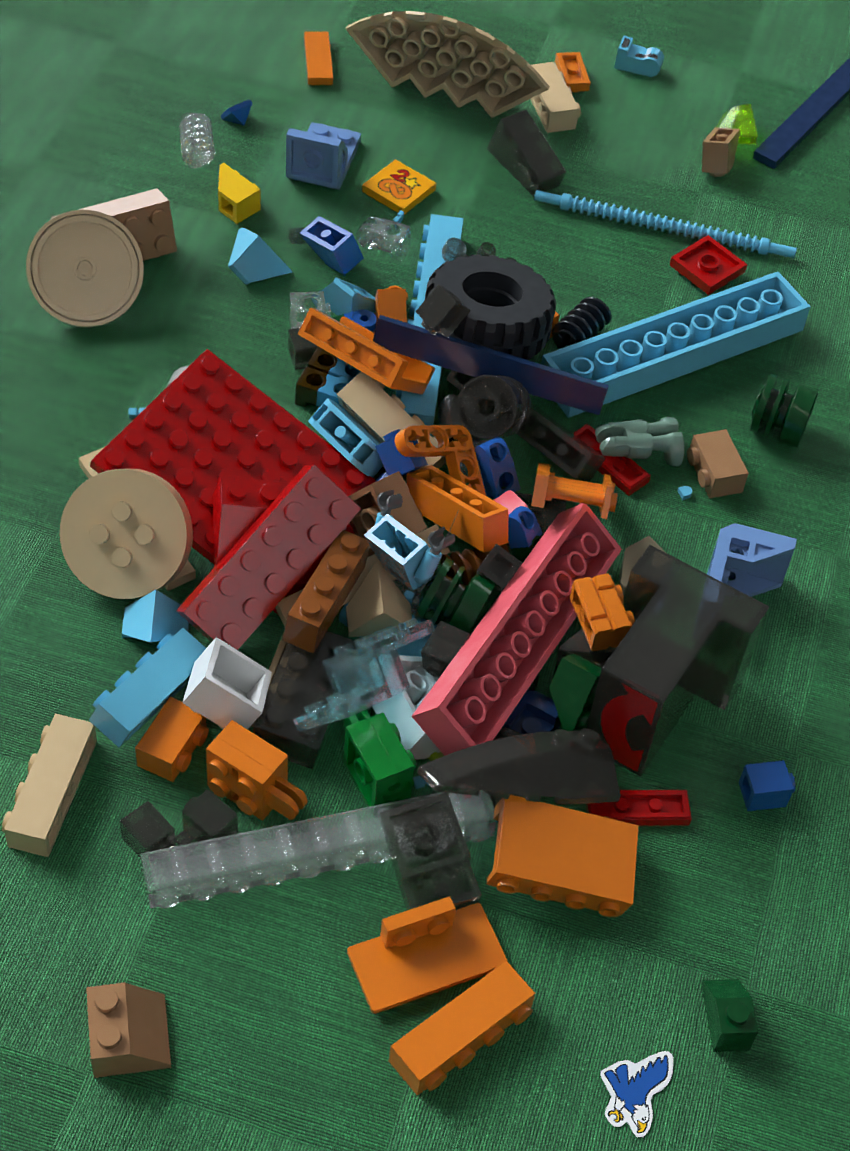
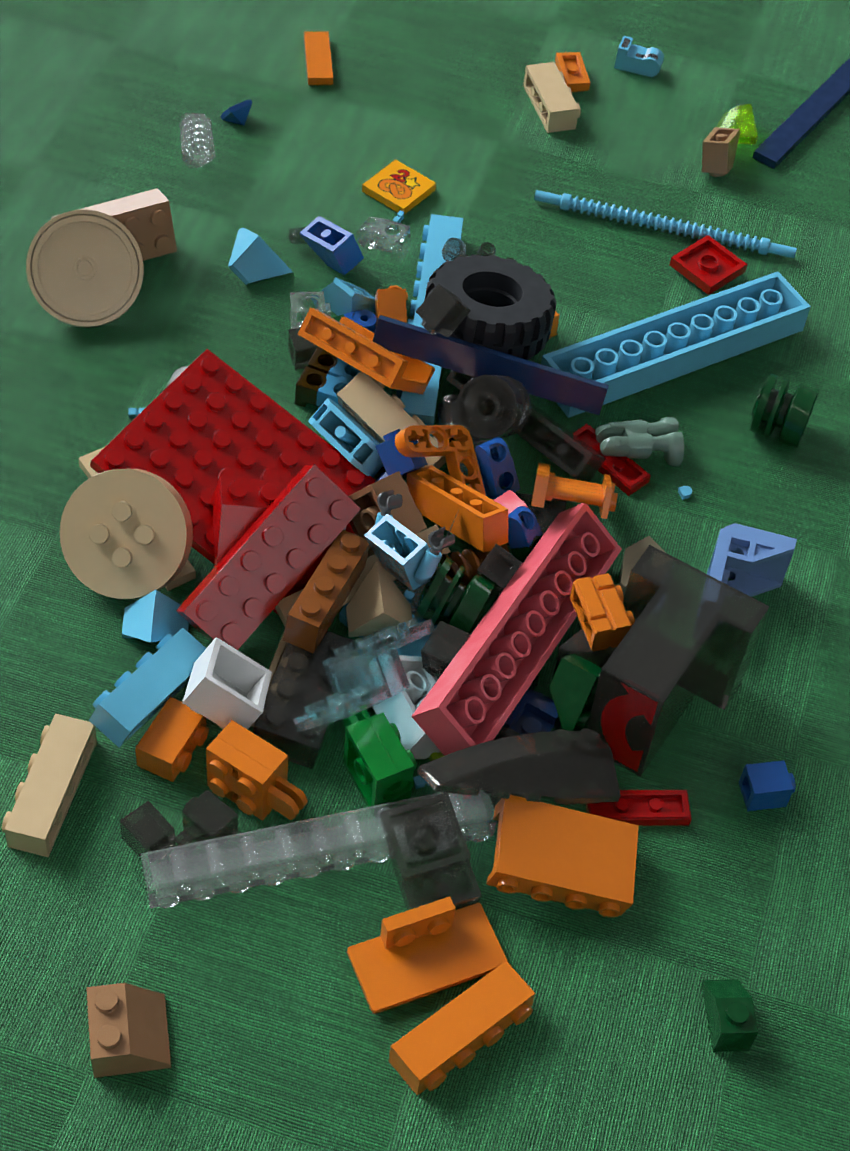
(237, 195): yellow slope -> none
(320, 154): medium blue bracket -> none
(447, 56): tan brick -> none
(526, 153): clear smoke wedge -> none
(581, 322): black piece -> none
(632, 1090): sticker -> none
(717, 463): medium nougat brick -> none

